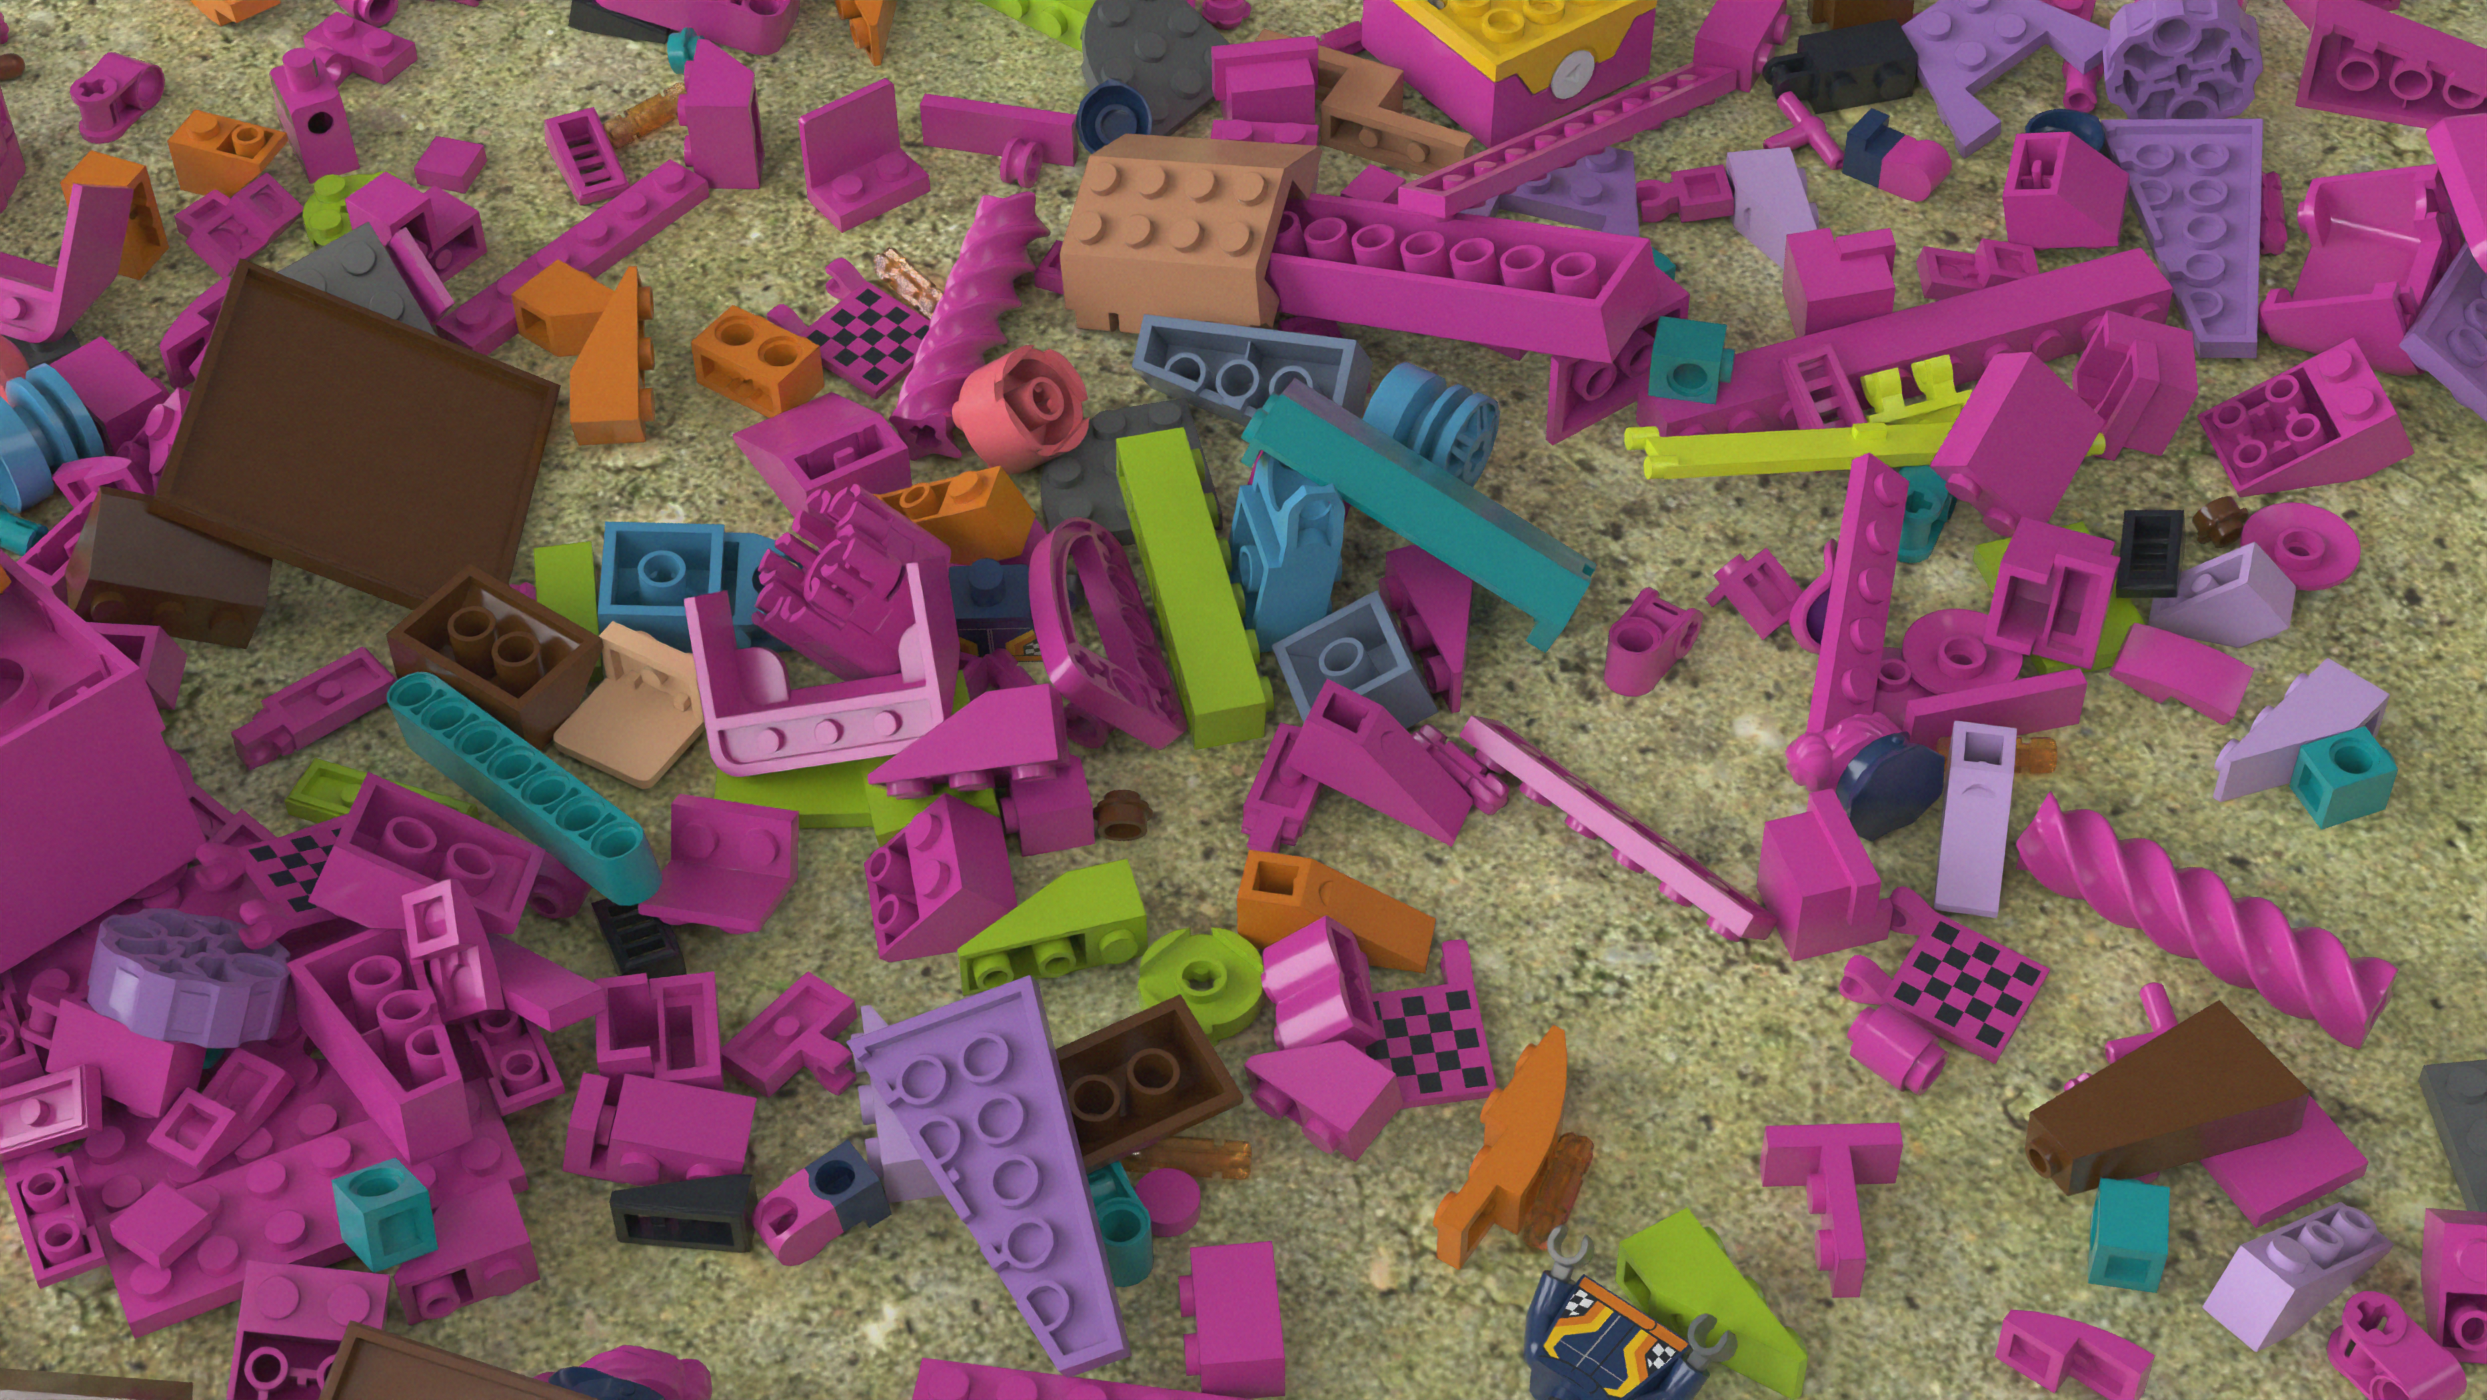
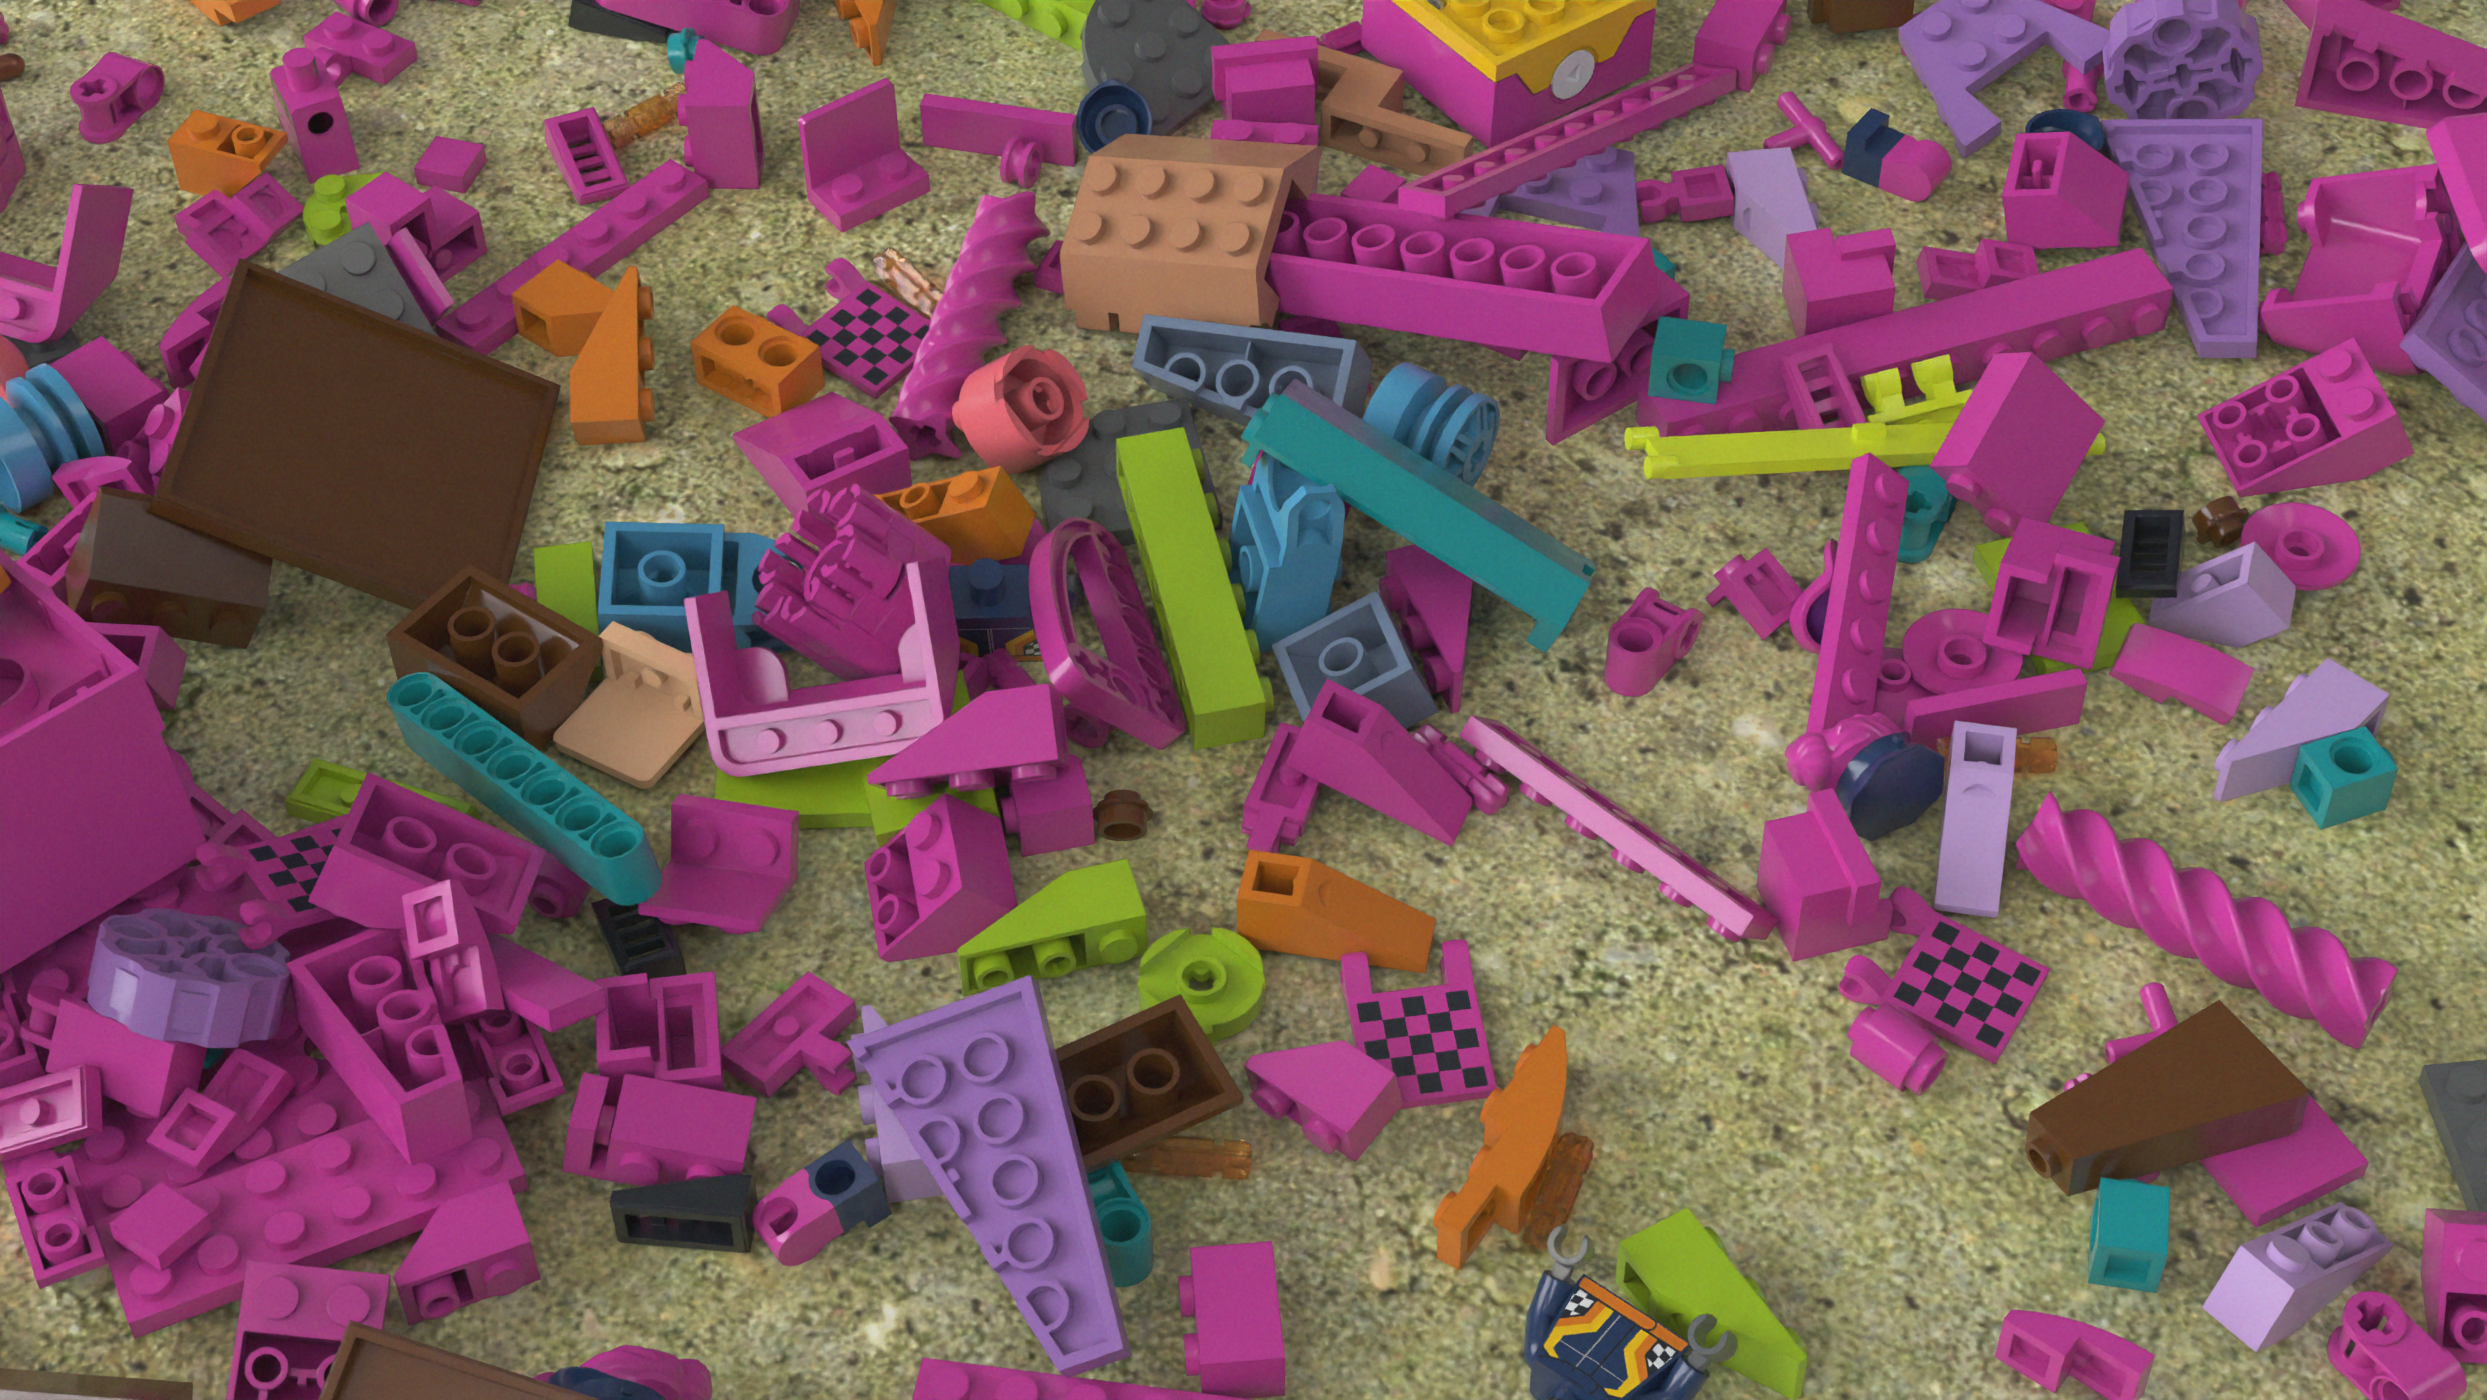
(145, 234): orange brick -> none
(313, 708): dark pink hinge -> none
(384, 1214): teal brick -> none
(1171, 1201): dark pink tile -> none
(1319, 988): dark pink brick -> none
(1829, 1164): dark pink bracket -> none
(1847, 67): black brick -> none
(2138, 381): dark pink plate -> none

